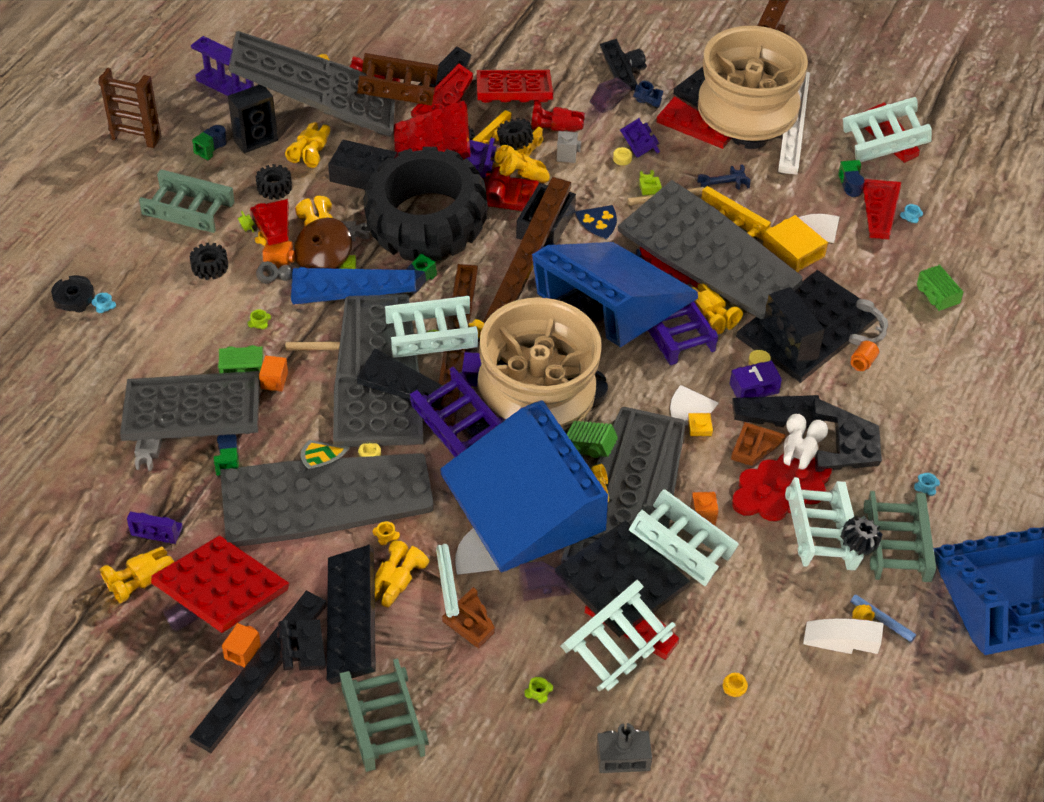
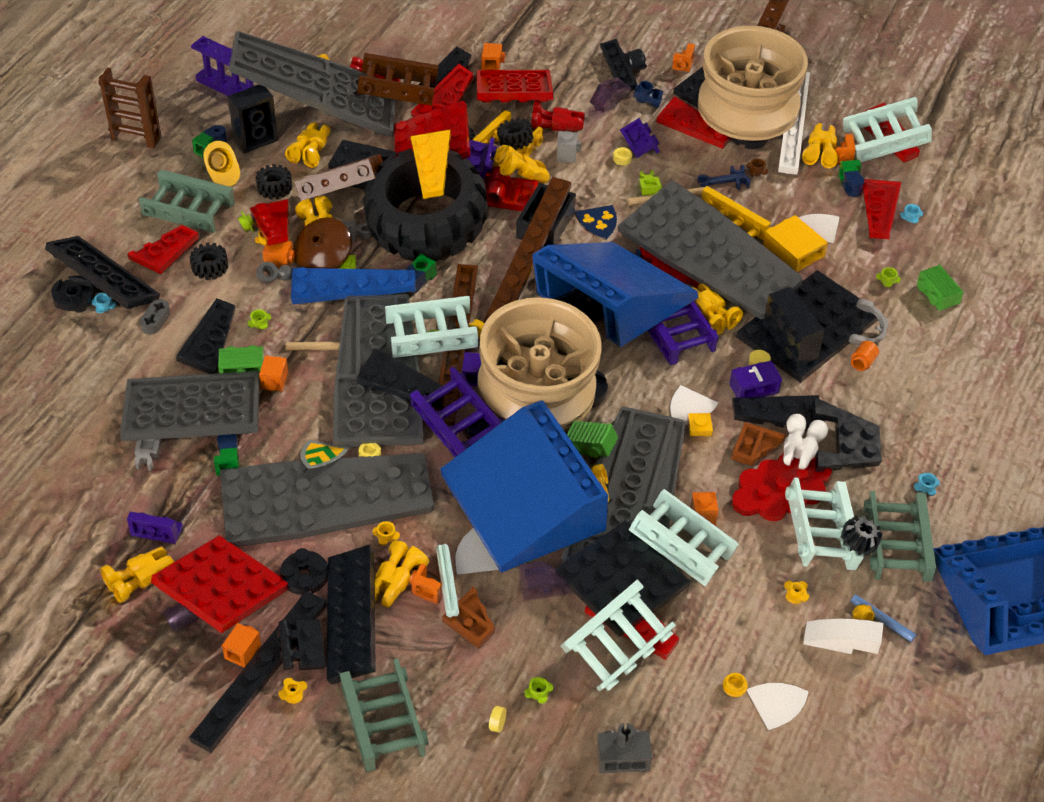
(102, 272): none -> black plate
(152, 315): none -> dark grey beam
(164, 252): none -> red wing
(209, 336): none -> black wing
(221, 163): none -> yellow piece
(292, 696): none -> yellow plate
(304, 560): none -> black plate
(338, 177): none -> fence
(425, 587): none -> orange bracket
(431, 161): none -> yellow wing
(492, 56): none -> orange brick
(497, 719): none -> light yellow tile
(685, 60): none -> orange bracket
(757, 167): none -> reddish brown plate
(777, 702): none -> white sticker
(793, 596): none -> yellow plate
(821, 139): none -> yellow piece
(847, 149): none -> orange bracket
(888, 277): none -> lime plate

